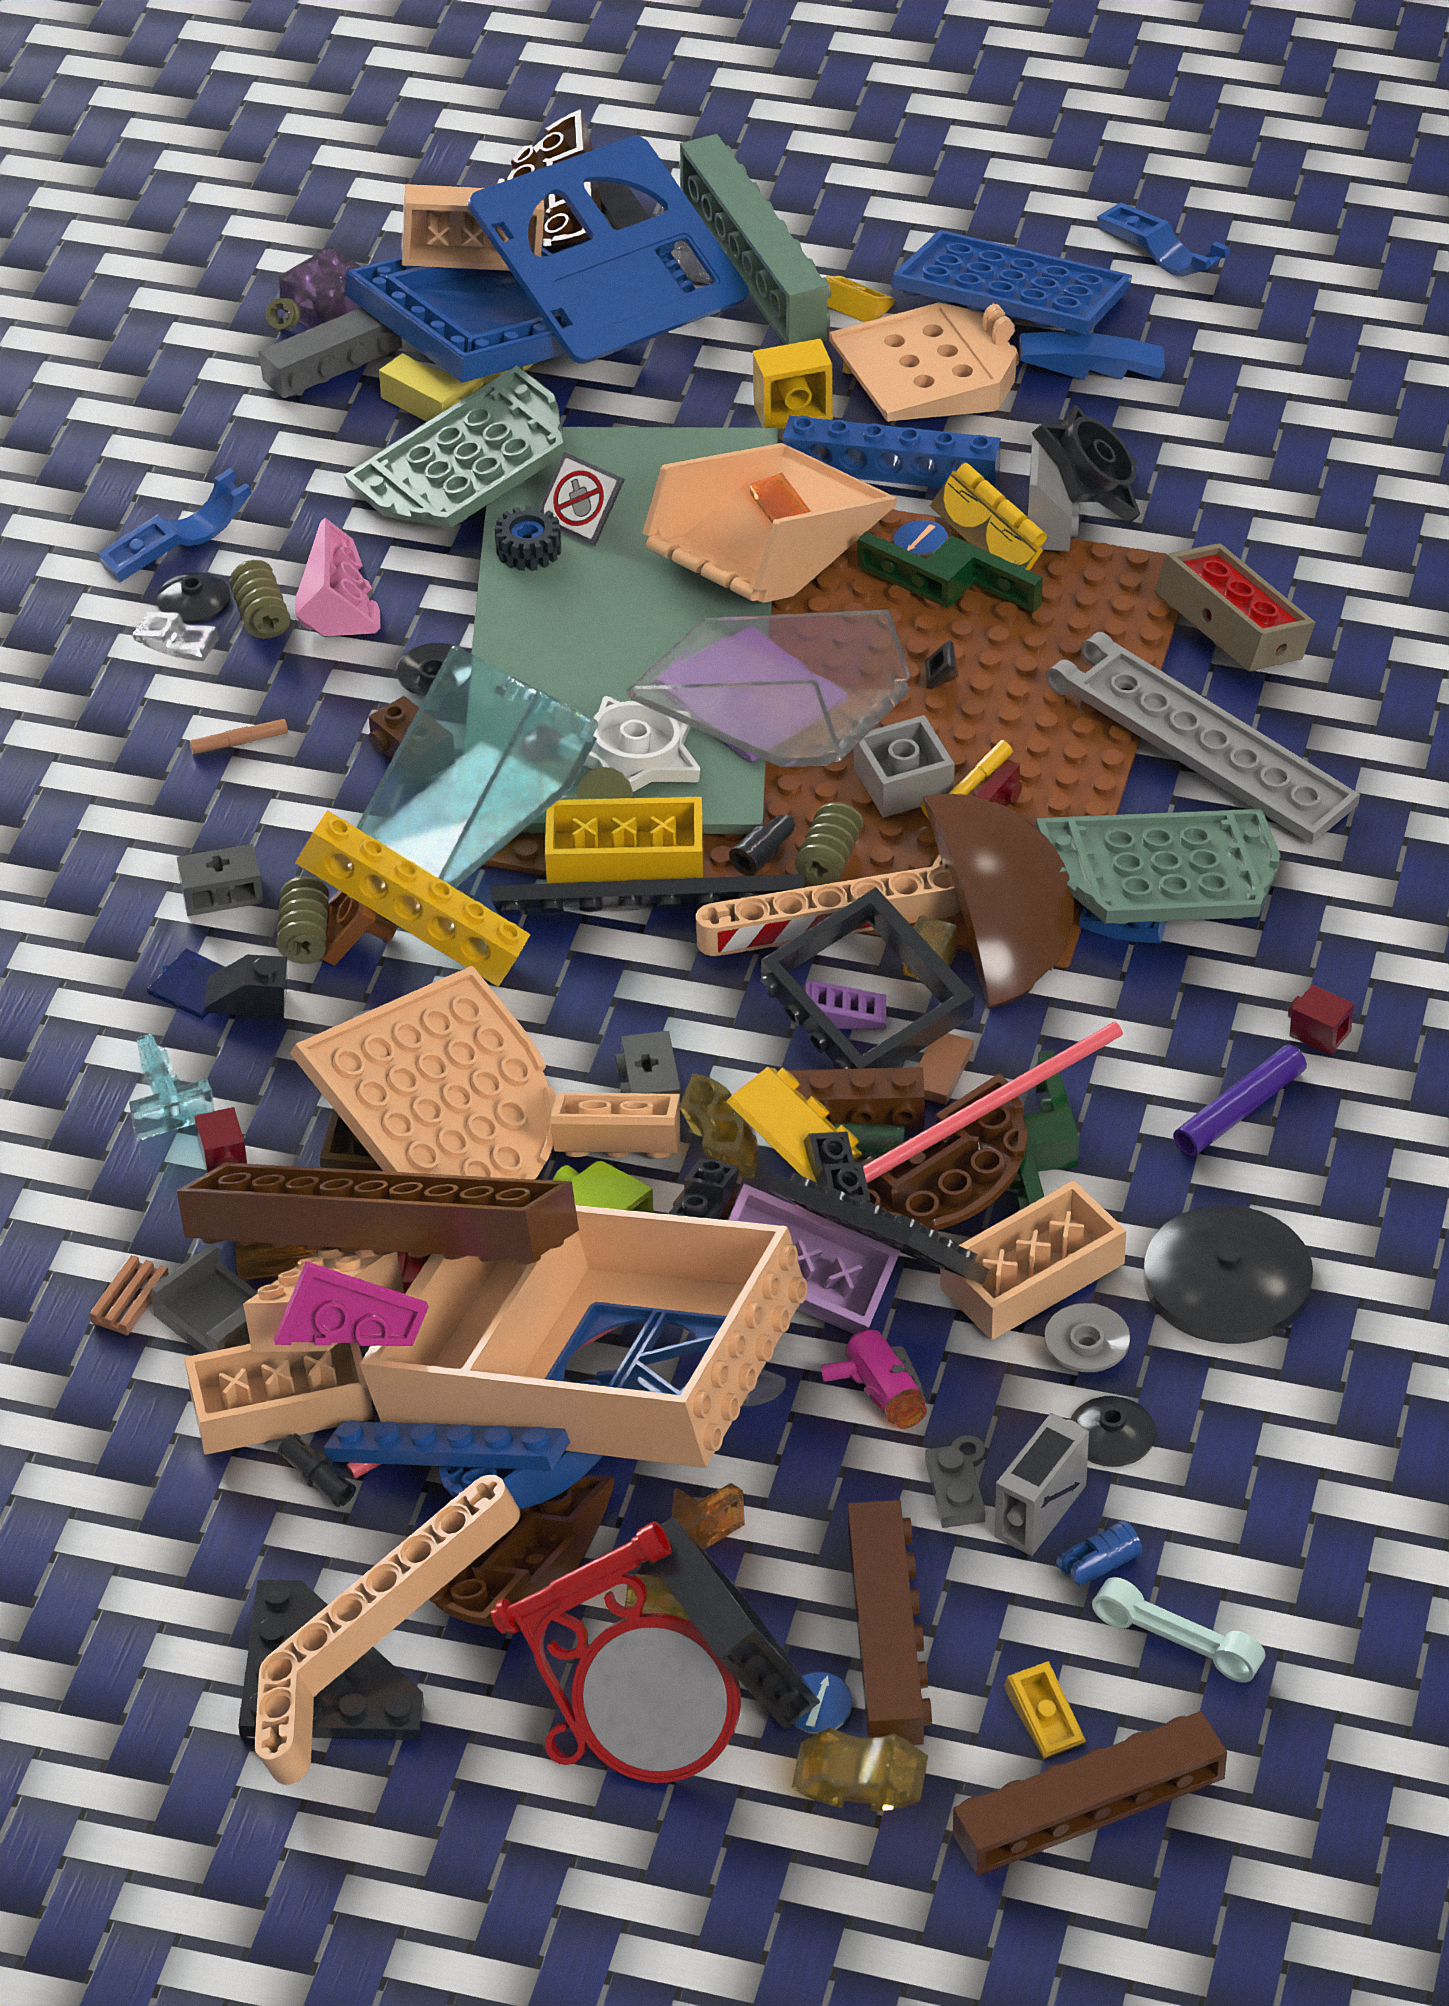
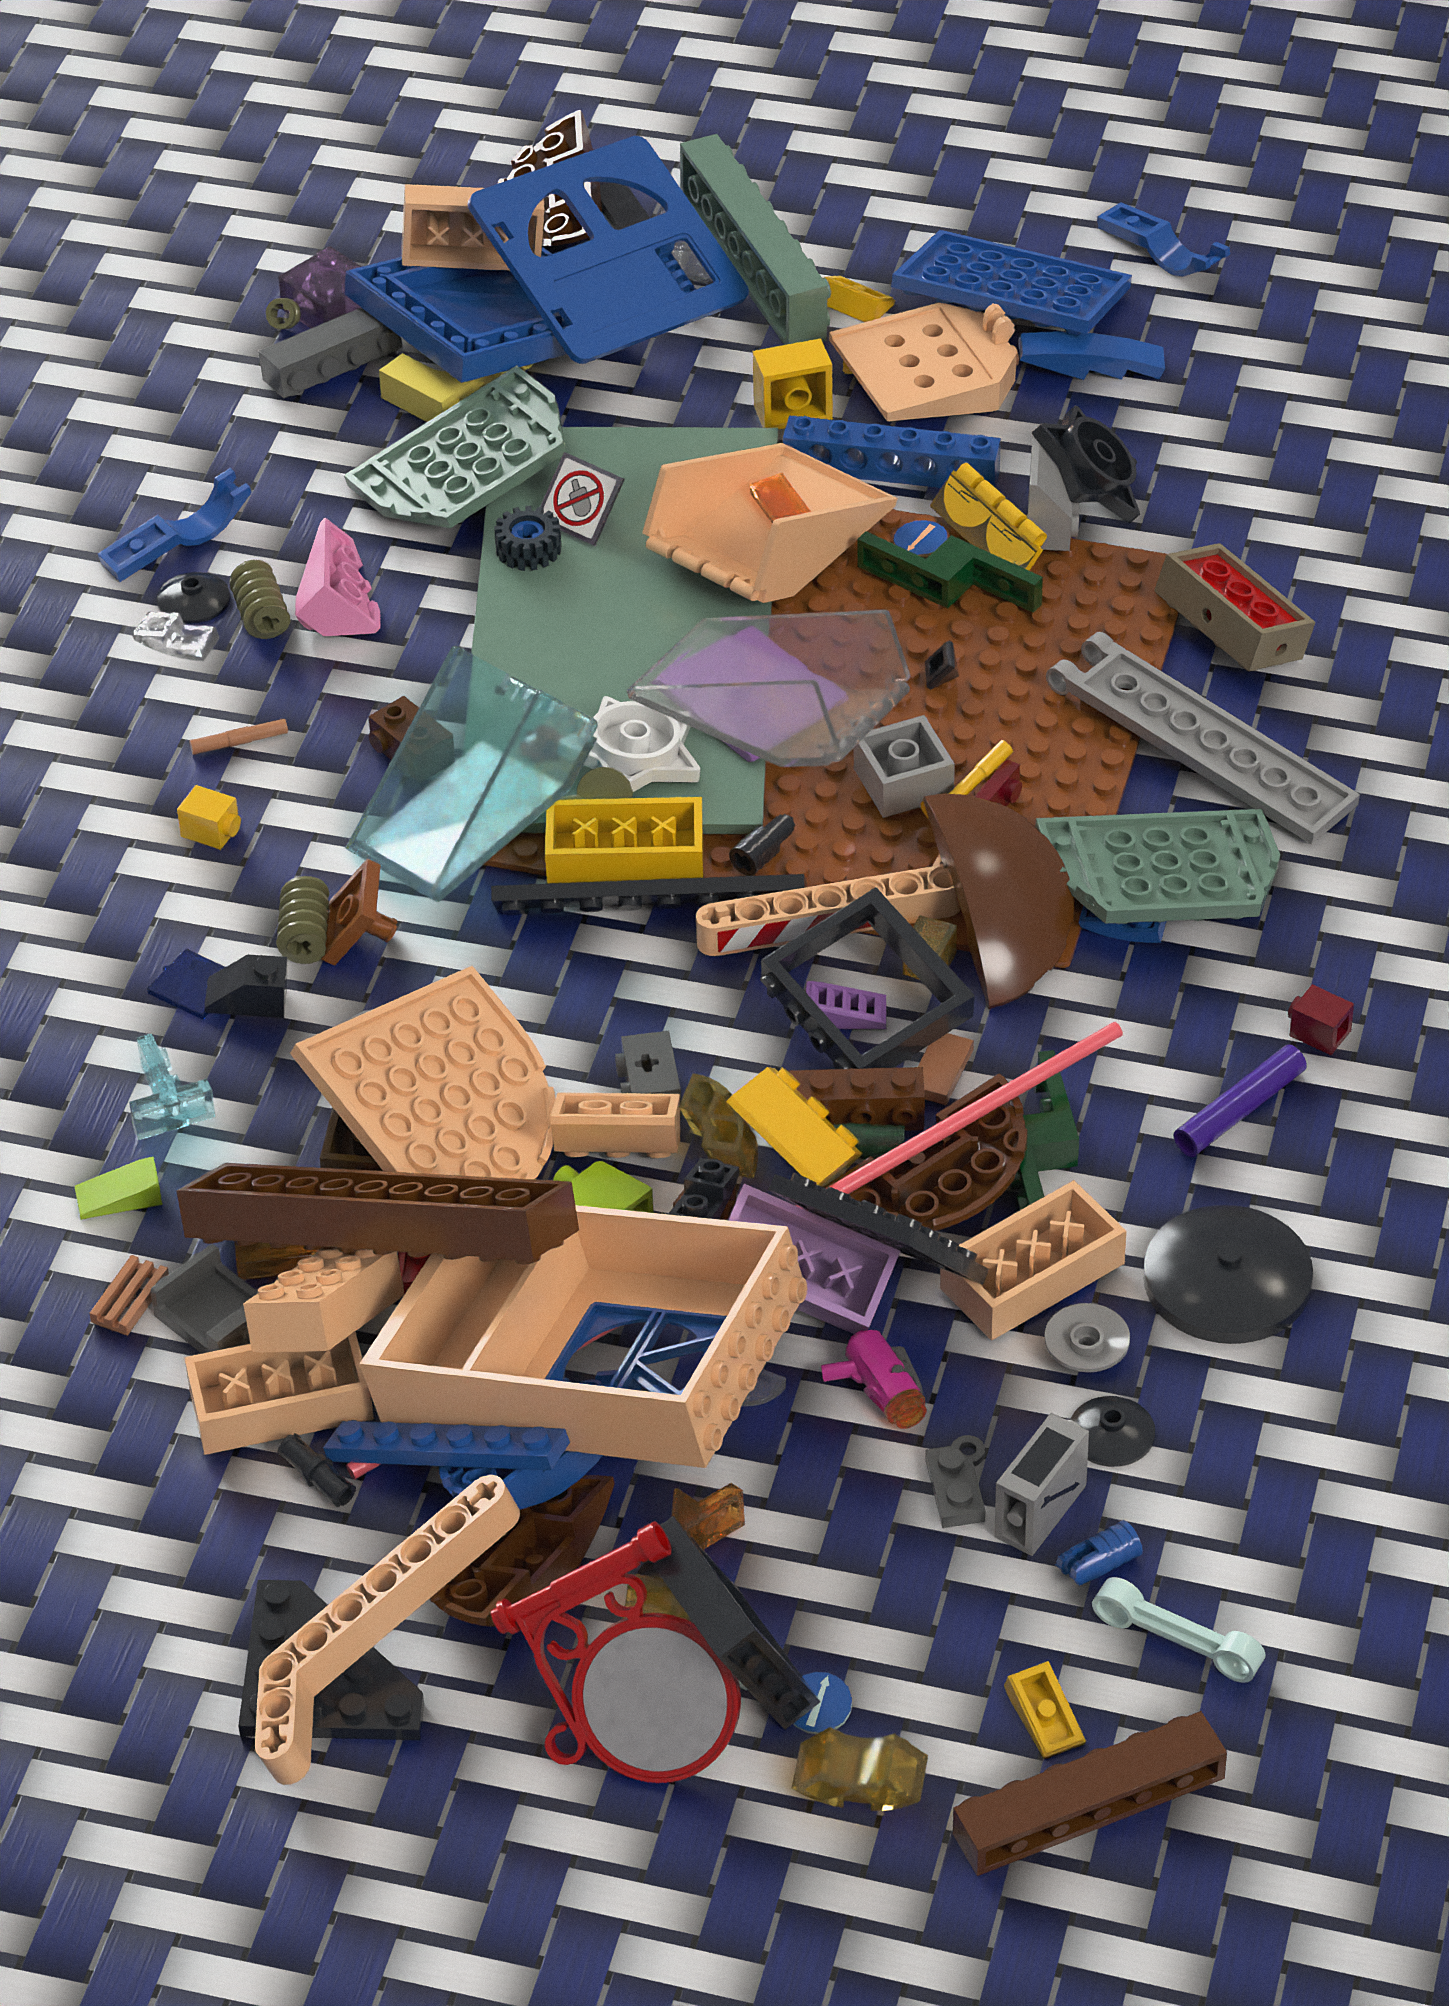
(120, 1190): none -> lime slope
(208, 817): none -> yellow brick
(220, 879): dark grey brick -> none
(220, 1138): dark red brick -> none
(345, 1309): dark pink wing -> none
(412, 898): yellow brick -> none
(420, 666): black dish -> none
(829, 843): olive piece -> none
(834, 1164): black slope -> none
(885, 1621): reddish brown brick -> none

